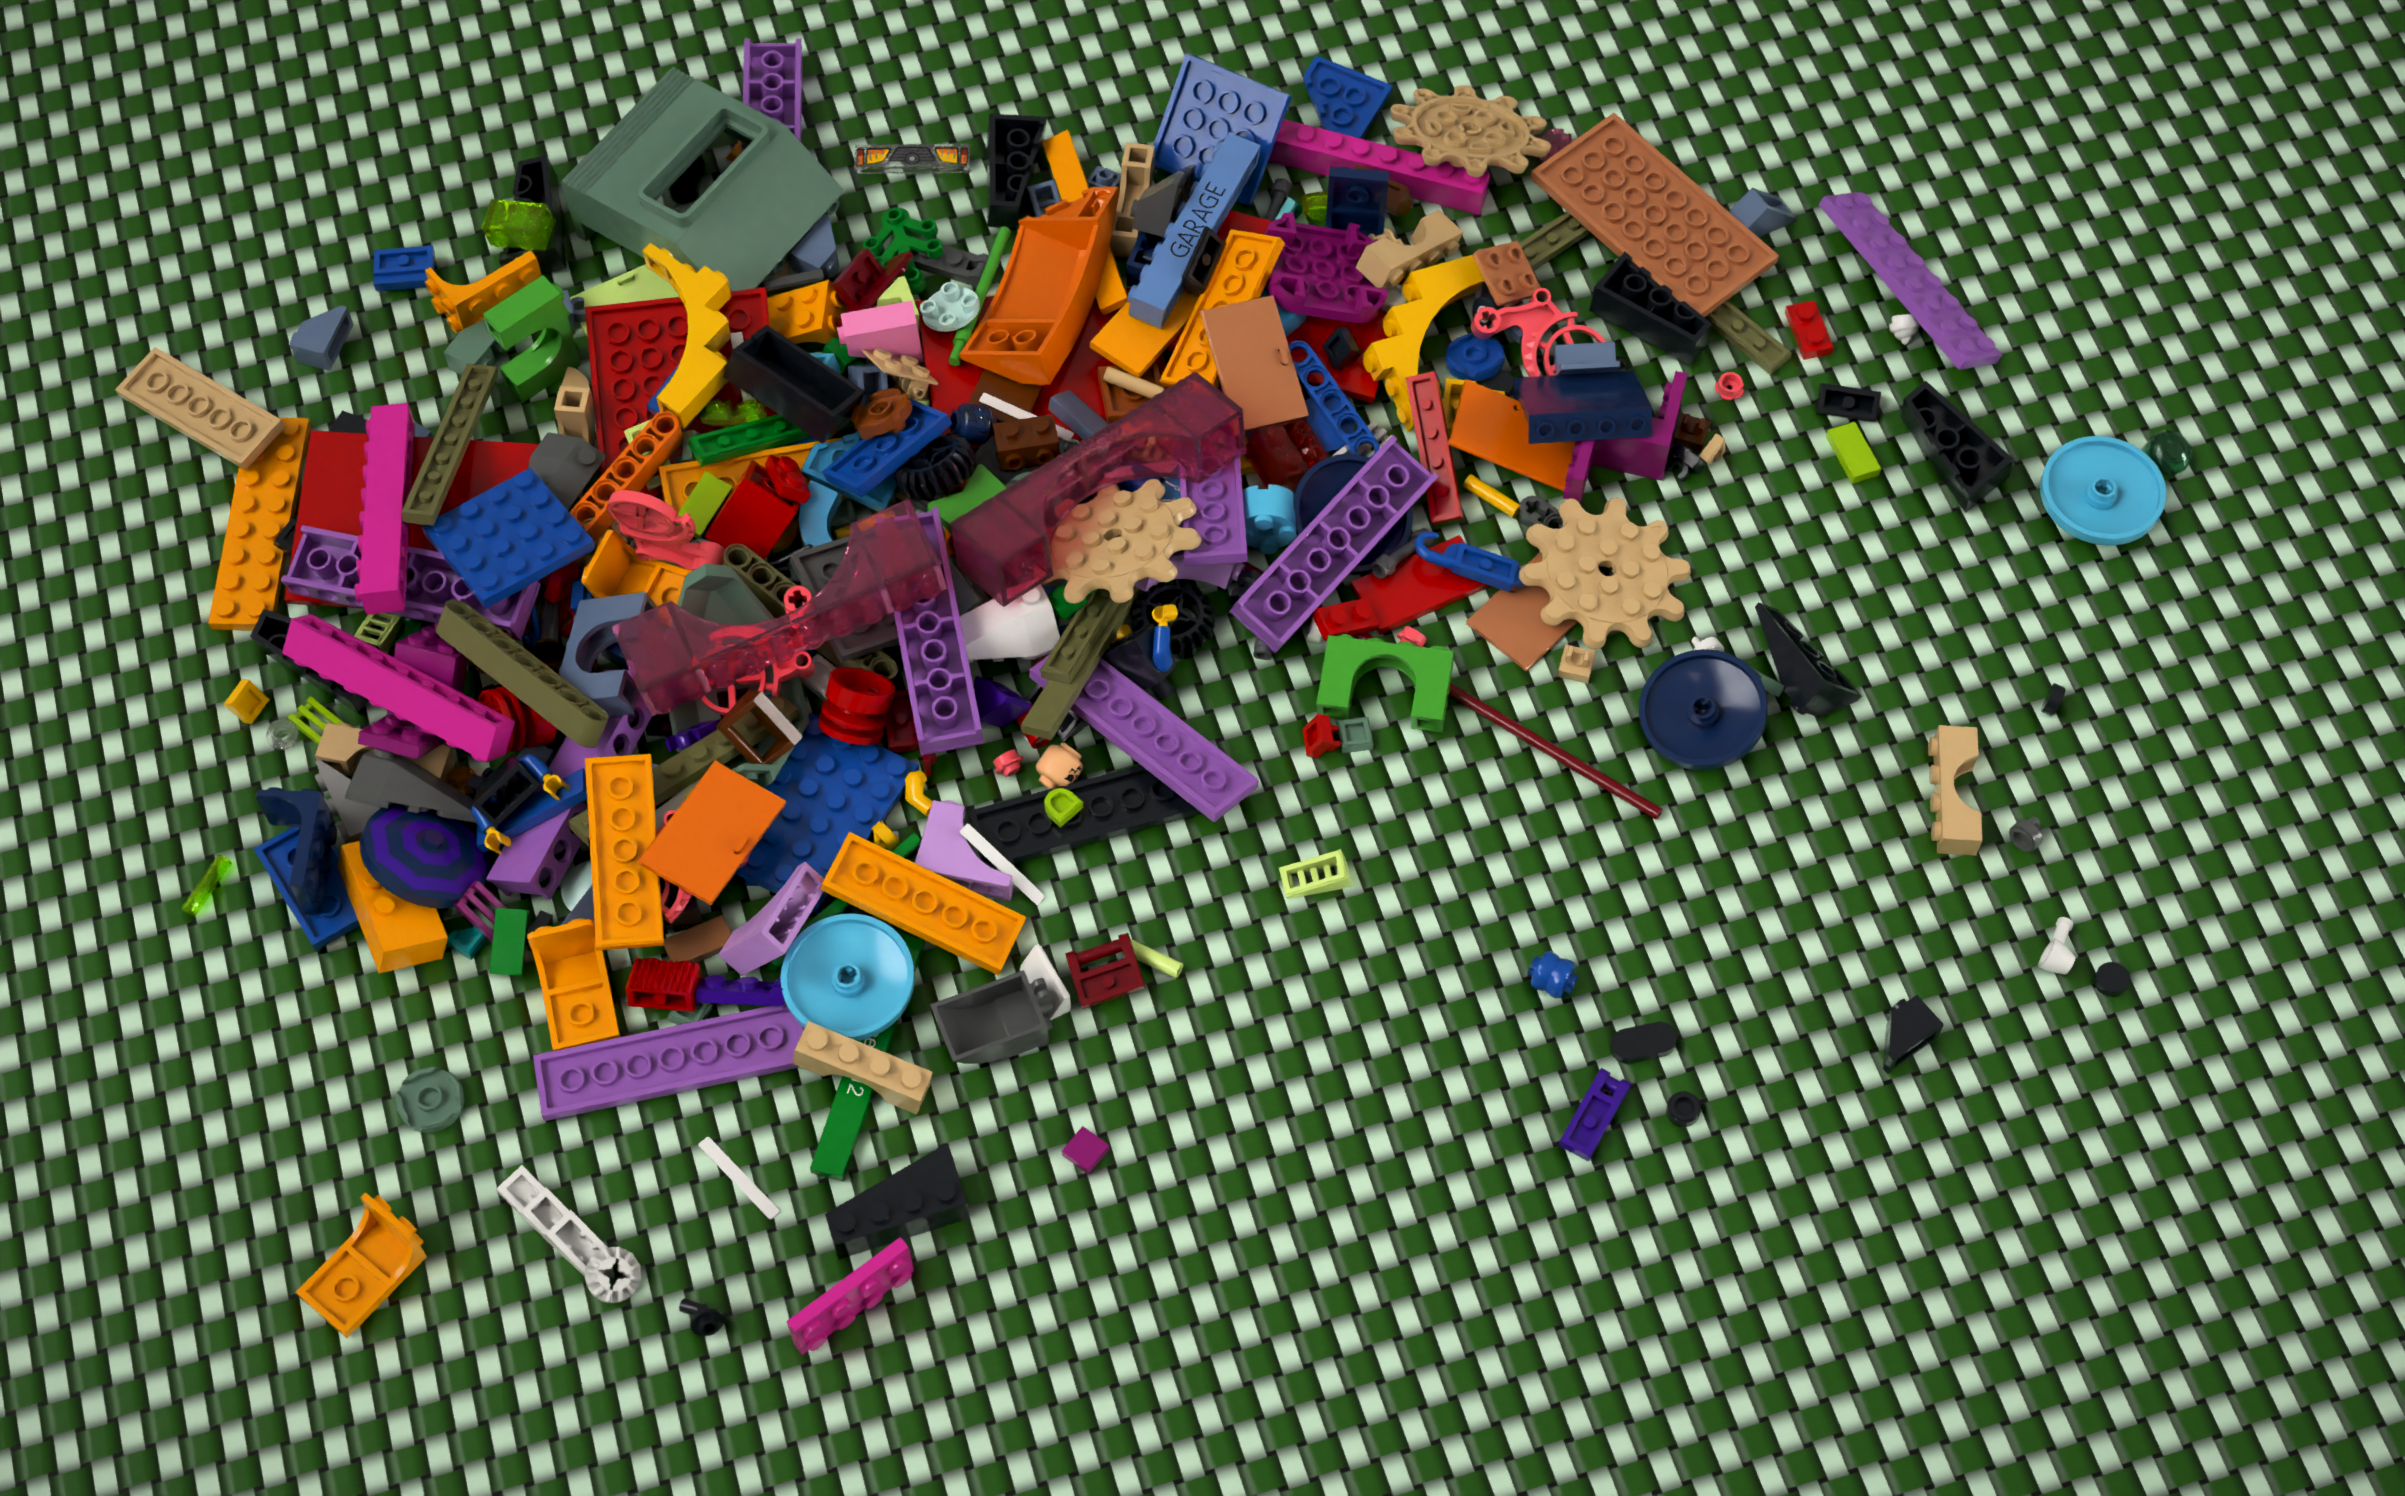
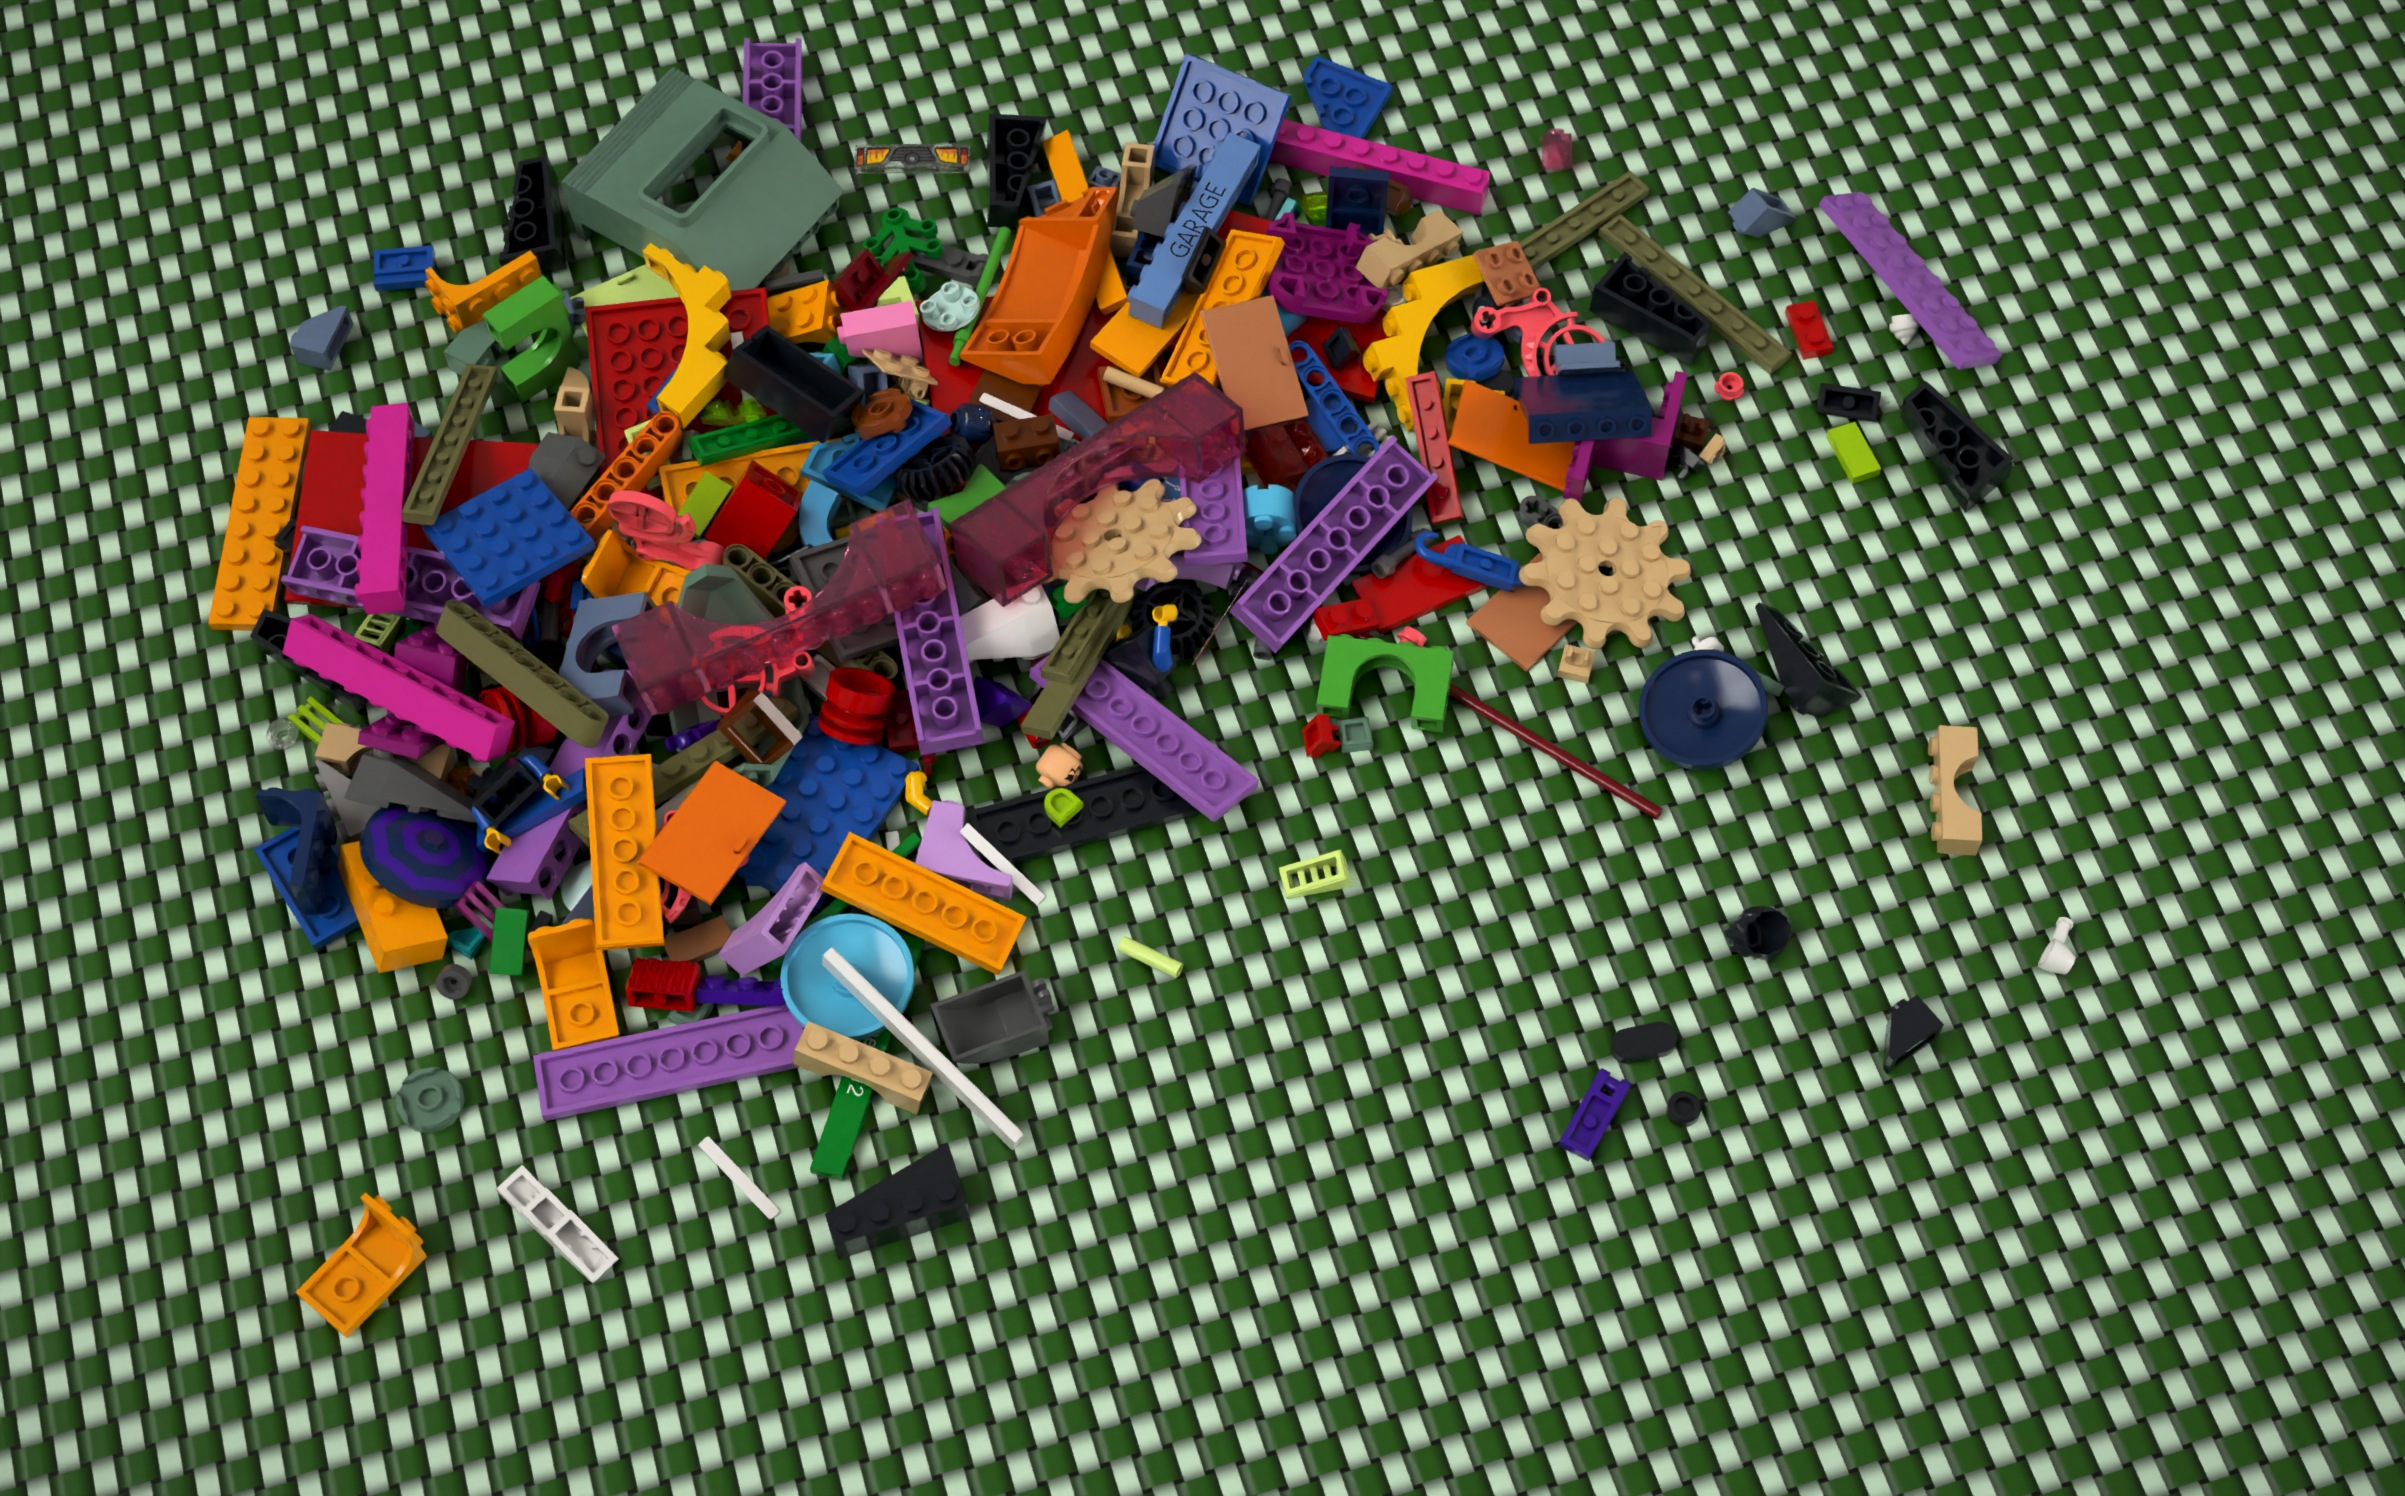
(200, 408): tan plate -> none
(206, 885): clear neon green piece -> none
(246, 701): yellow tile -> none
(453, 981): none -> dark grey tile
(518, 224): clear neon green brick -> none
(599, 1284): white gear -> none
(688, 184): black tile -> none
(704, 1320): black plate -> none
(787, 478): red plate -> none
(817, 250): sand blue slope -> none
(850, 1296): dark pink plate -> none
(884, 836): yellow tile -> none
(922, 1048): none -> white tile
(1008, 763): coral plate -> none
(1039, 966): white slope -> none
(1085, 1150): magenta tile -> none
(1107, 980): dark red plate -> none
(1220, 622): none -> sticker
(1469, 131): tan plate -> none
(1492, 496): yellow piece -> none
(1552, 974): blue piece -> none
(1654, 214): nougat plate -> none
(1759, 933): none -> black hair
(2026, 834): dark grey tile -> none
(2053, 699): black tile -> none
(2103, 490): medium azure dish -> none
(2111, 979): black tile -> none
(2169, 452): clear green hair -> none

